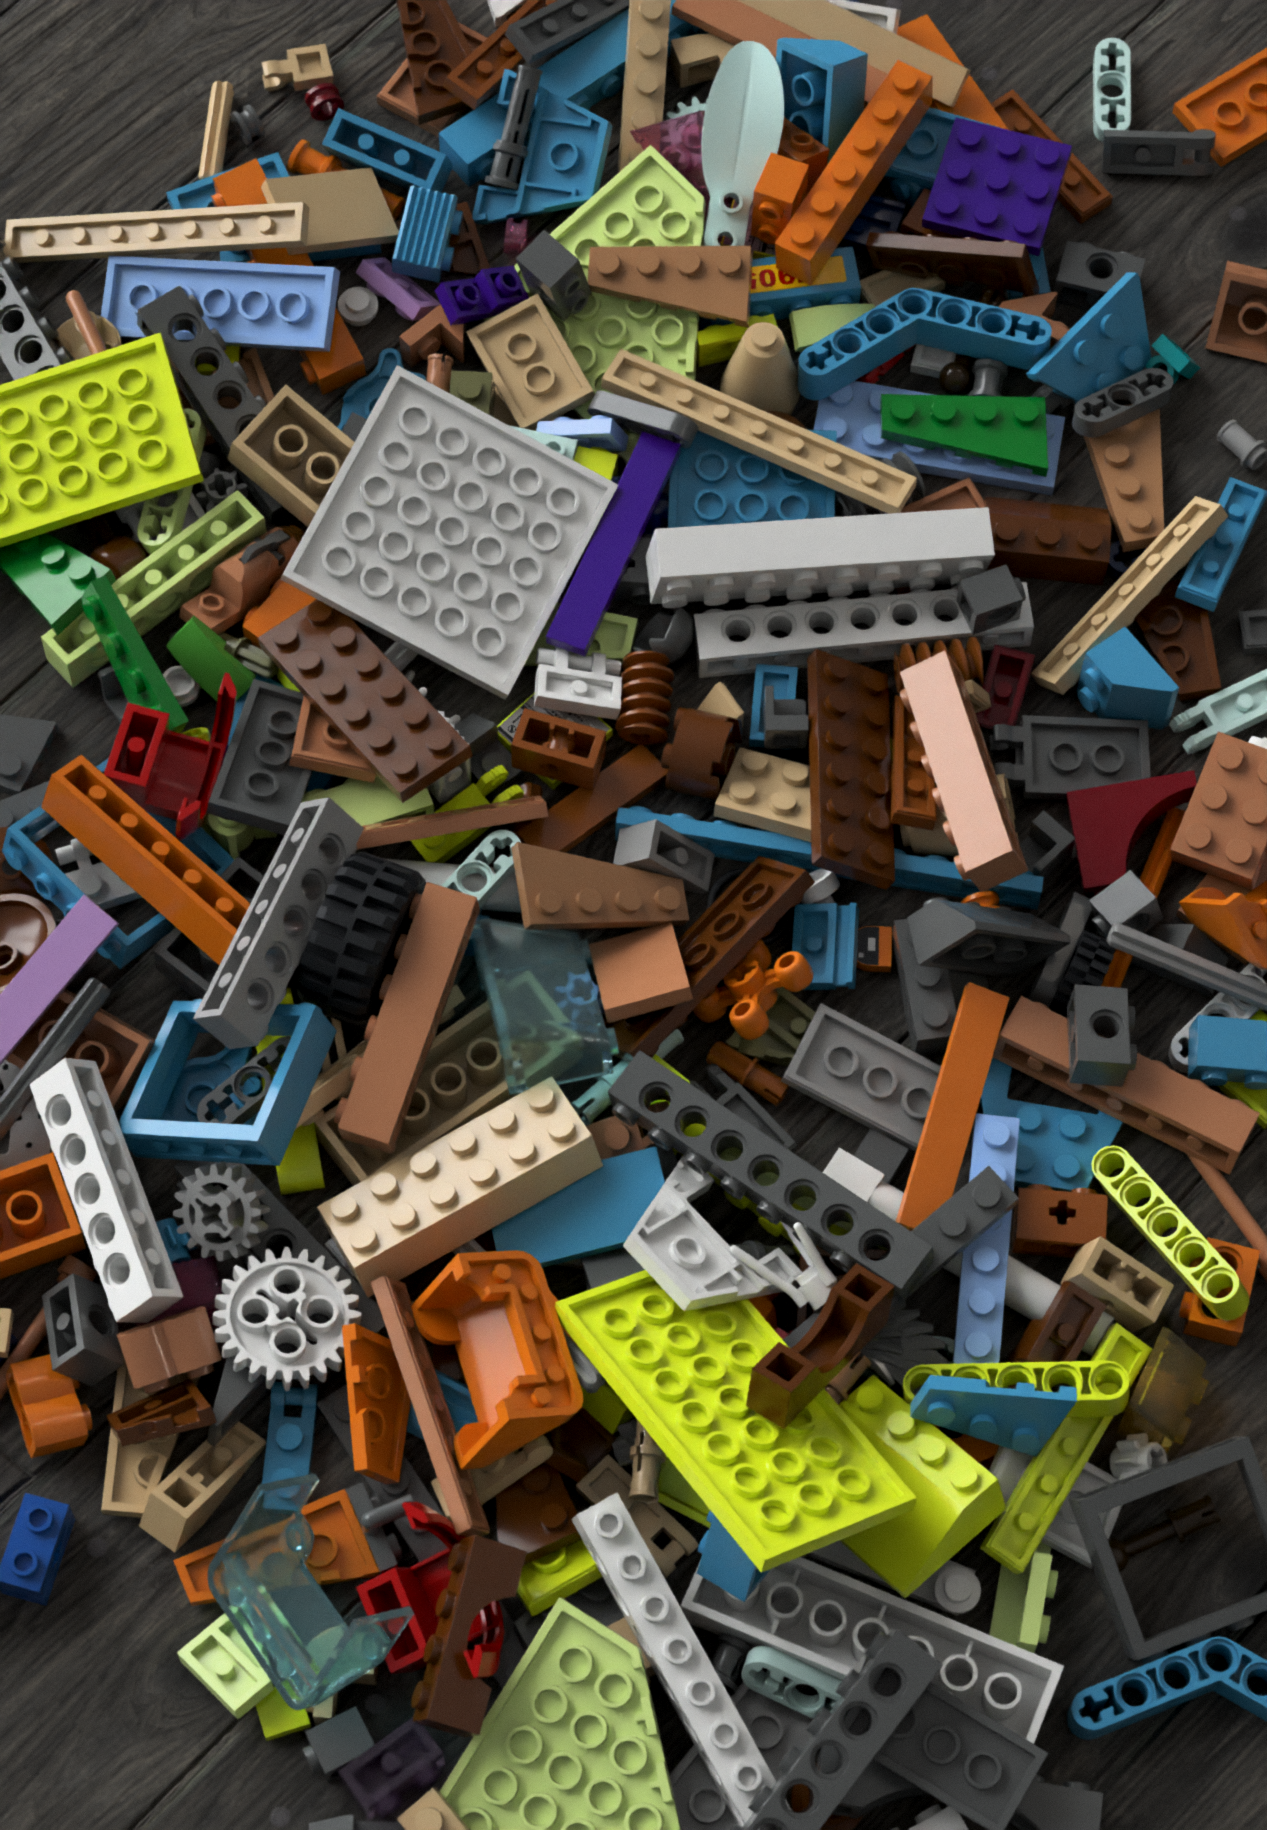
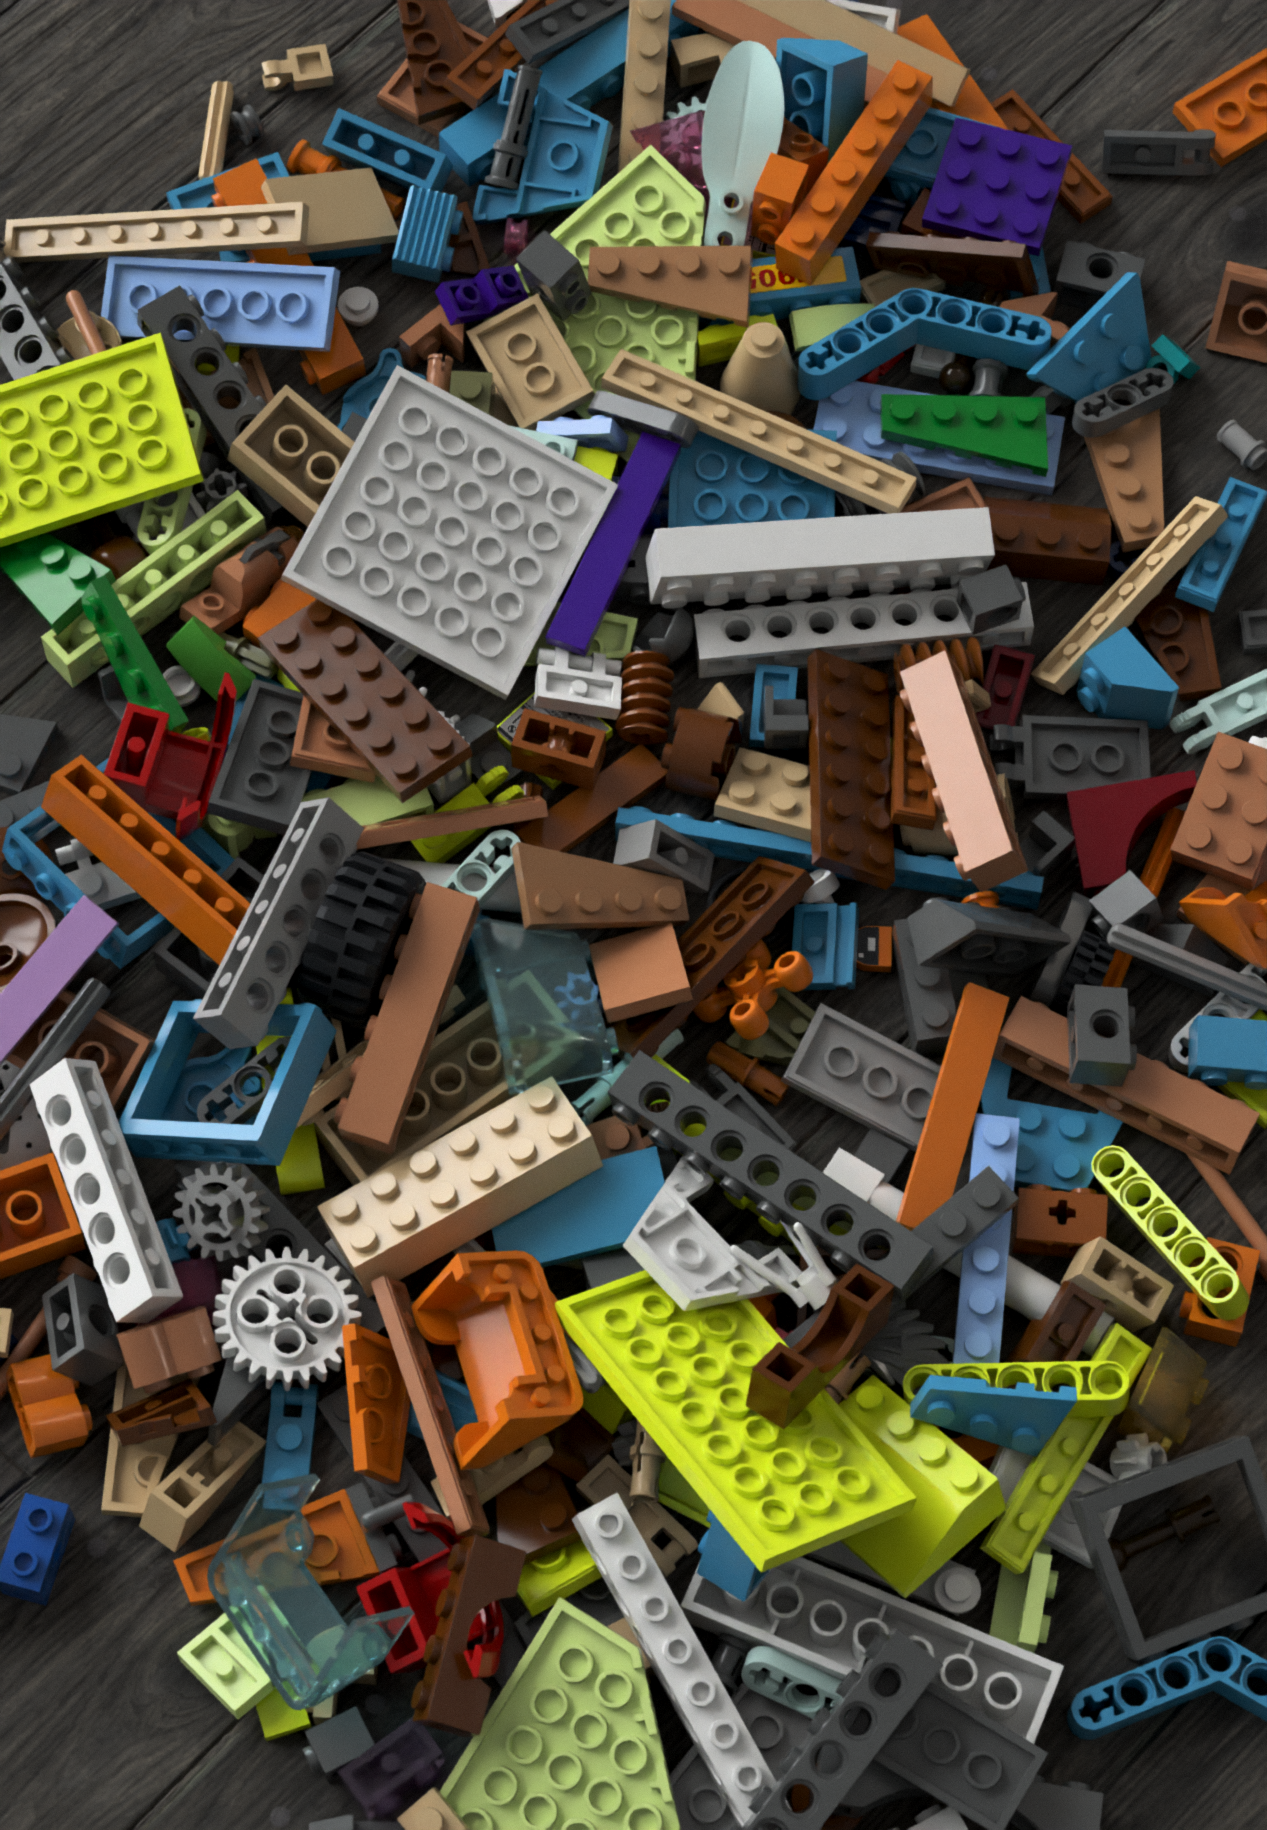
(323, 101): dark red bush -> none
(407, 296): lavender plate -> none
(1120, 77): light aqua beam -> none

